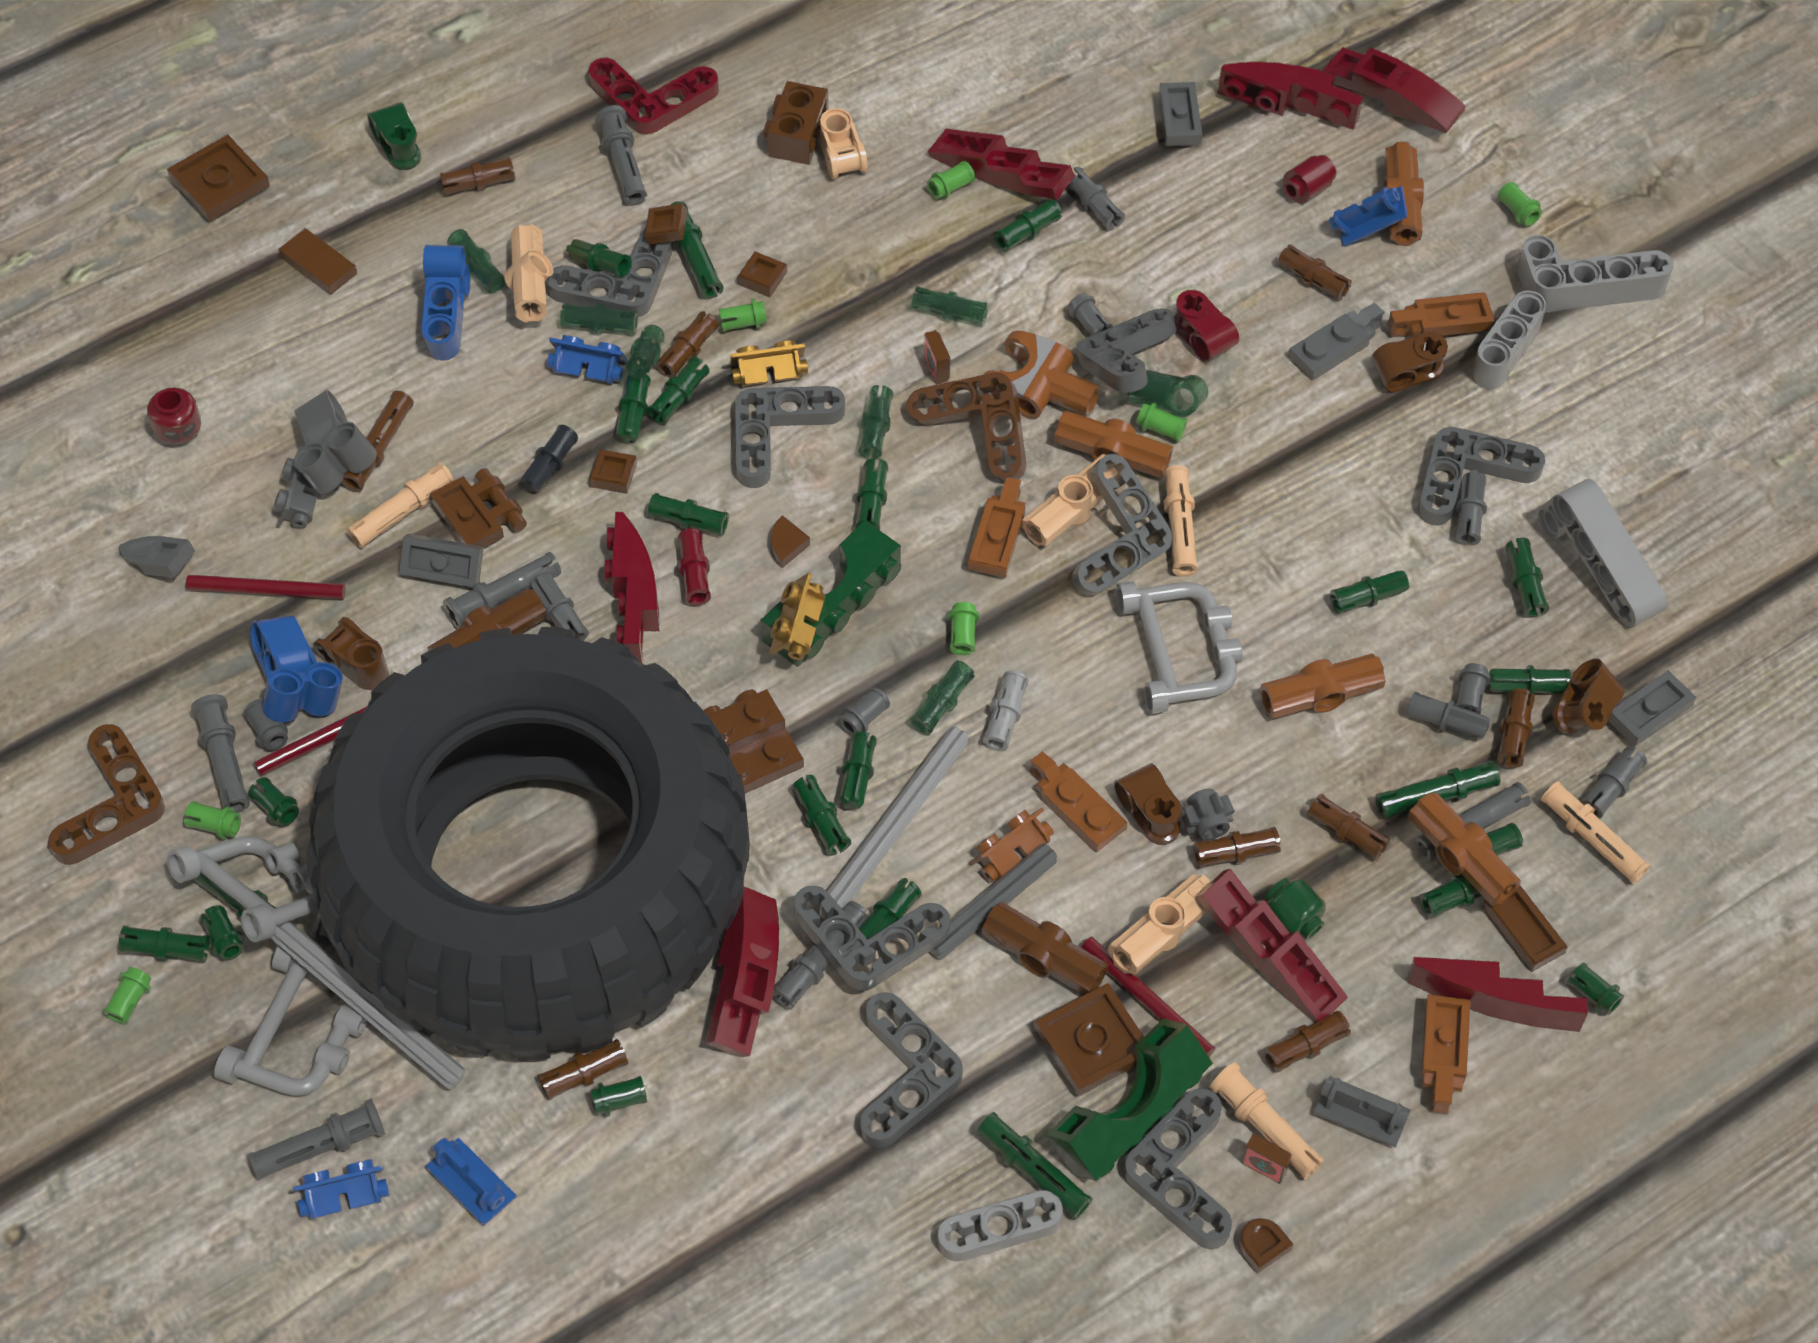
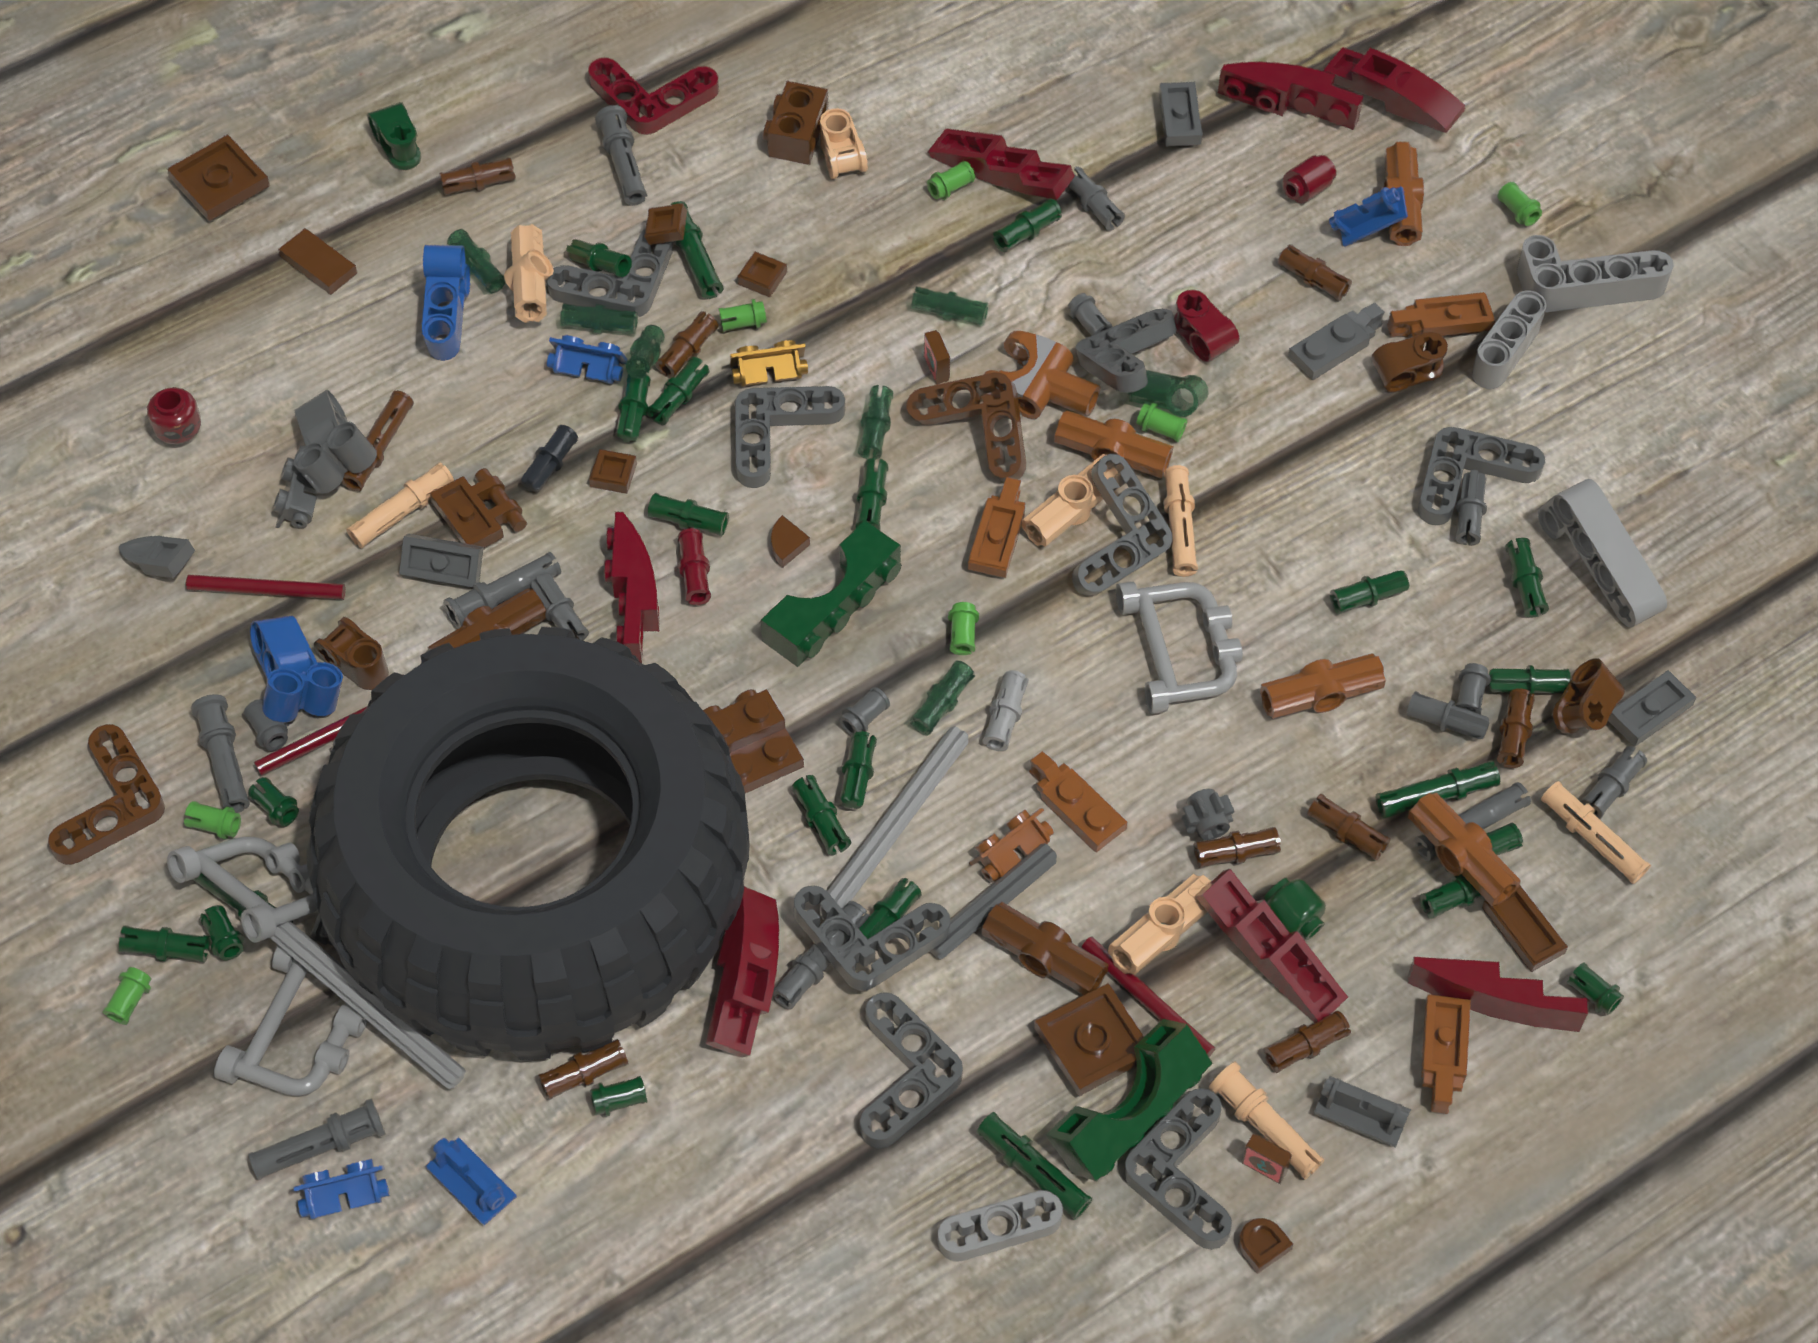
(801, 602): pearl gold hinge -> none
(1150, 803): reddish brown piece -> none

